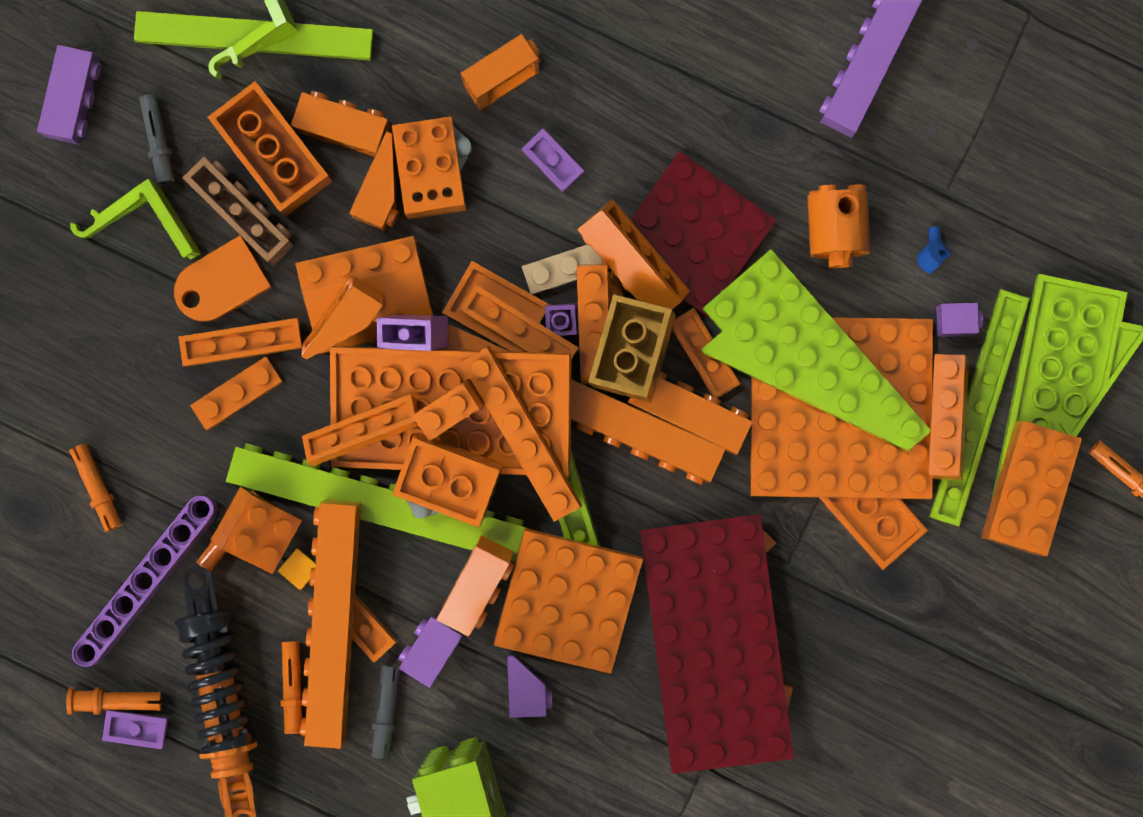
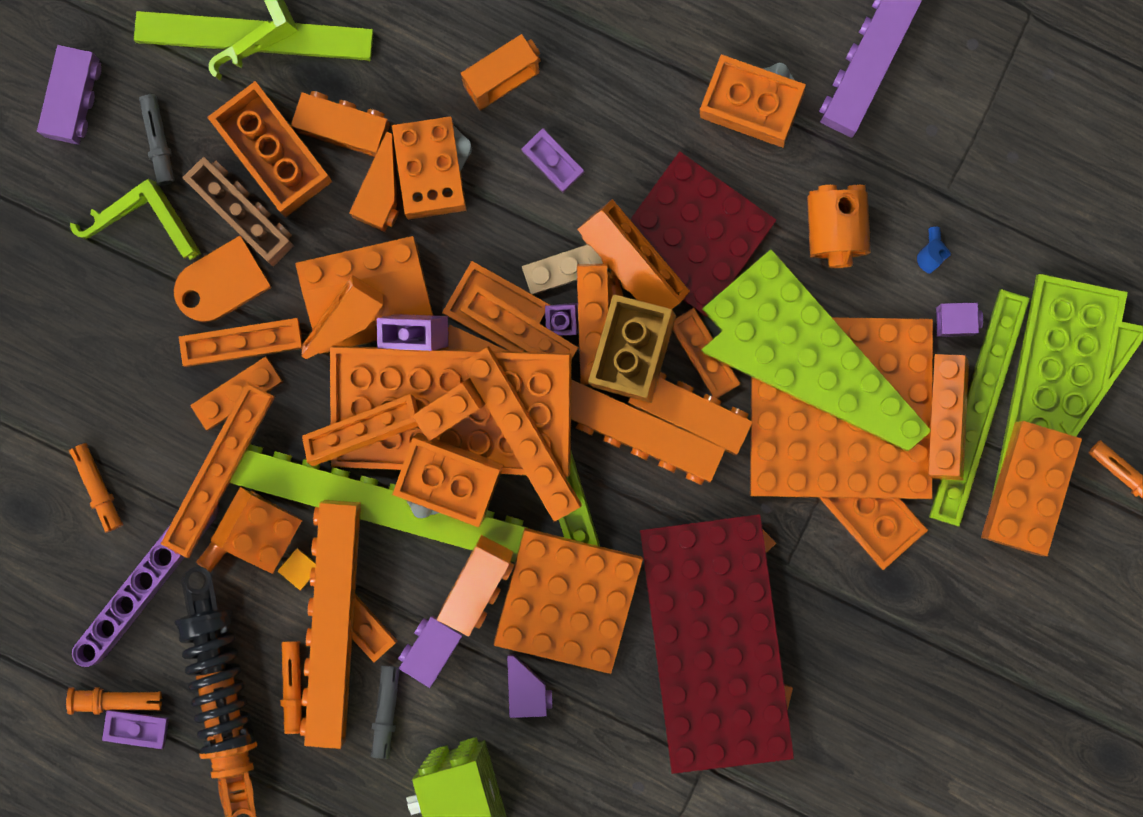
(217, 470): none -> orange tile
(753, 99): none -> orange piece

